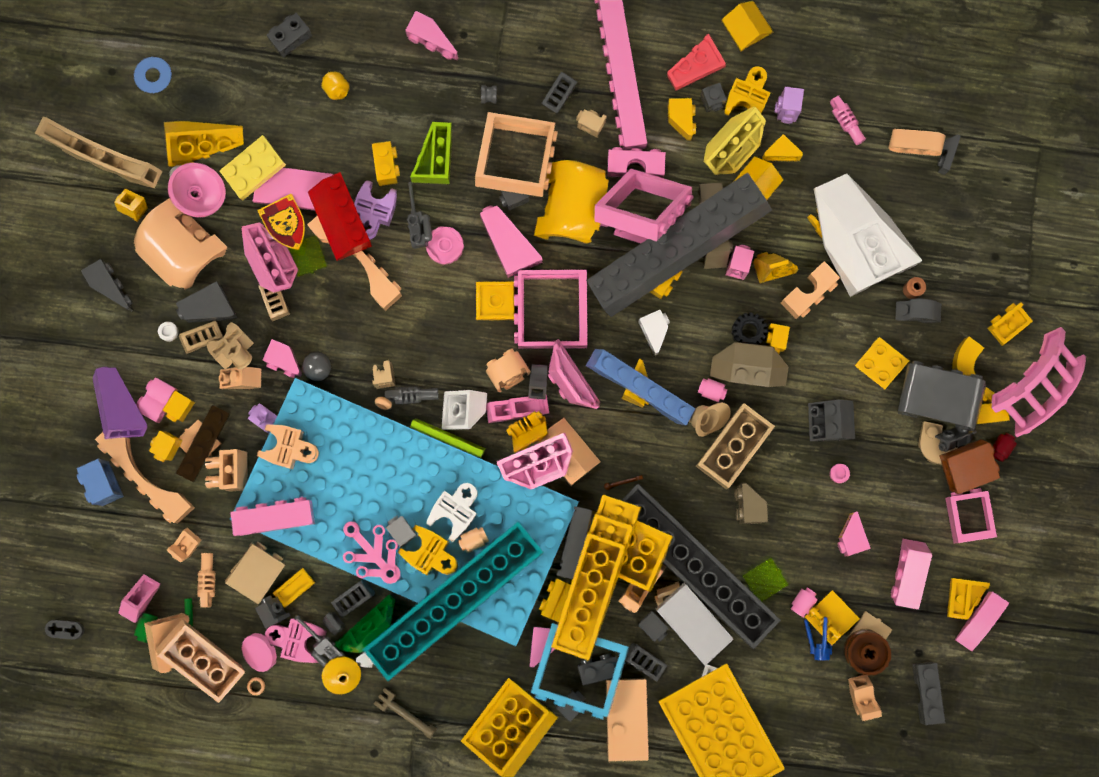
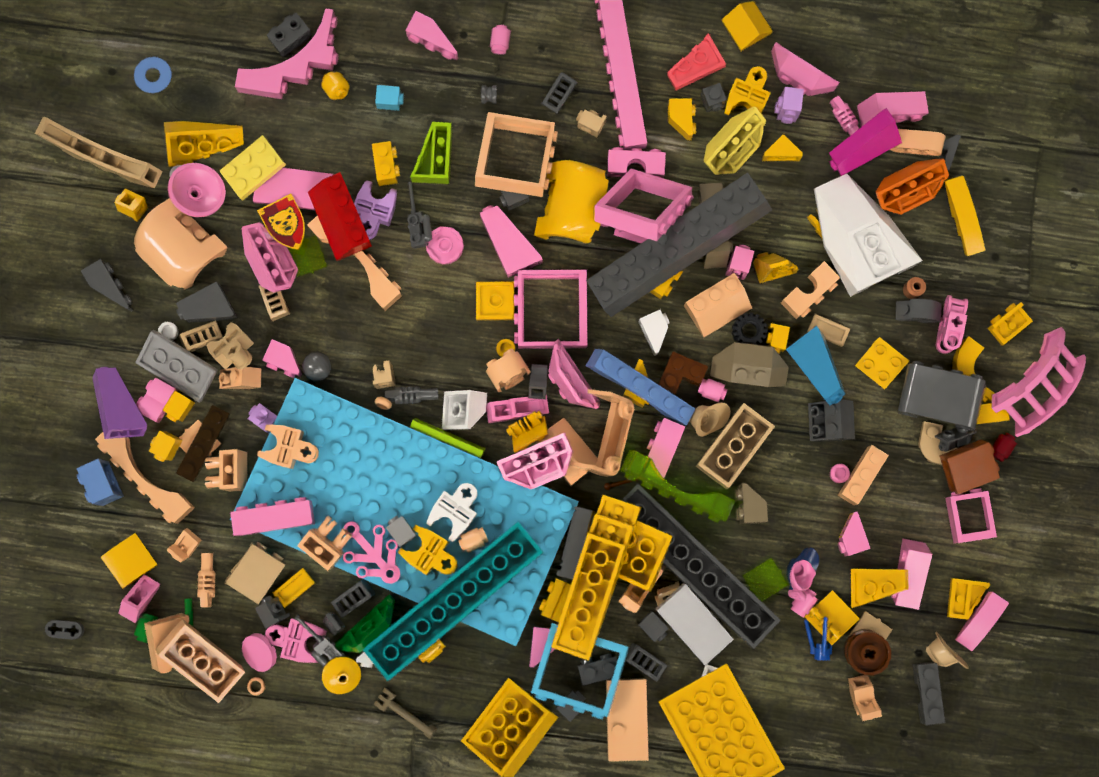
(129, 560): none -> yellow slope
(176, 366): none -> light grey tile
(273, 80): none -> bright pink arch
(321, 548): none -> light nougat brick
(389, 97): none -> medium azure brick
(432, 652): none -> yellow brick
(500, 39): none -> bright pink brick
(504, 345): none -> yellow tile
(614, 435): none -> light nougat windscreen
(643, 469): none -> clear neon green arch
(664, 444): none -> bright pink brick
(680, 369): none -> reddish brown brick
(718, 305): none -> light nougat slope
(764, 175): yellow slope -> none
(799, 73): none -> bright pink wedge
(801, 573): none -> bright pink hair
(816, 362): none -> dark azure slope
(831, 330): none -> tan tile
(863, 475): none -> light nougat brick
(866, 143): none -> dark pink slope
(875, 584): none -> yellow wing
(901, 105): none -> bright pink wedge
(912, 185): none -> orange wedge
(943, 654): none -> tan piece
(952, 324): none -> bright pink piece
(965, 215): none -> yellow slope

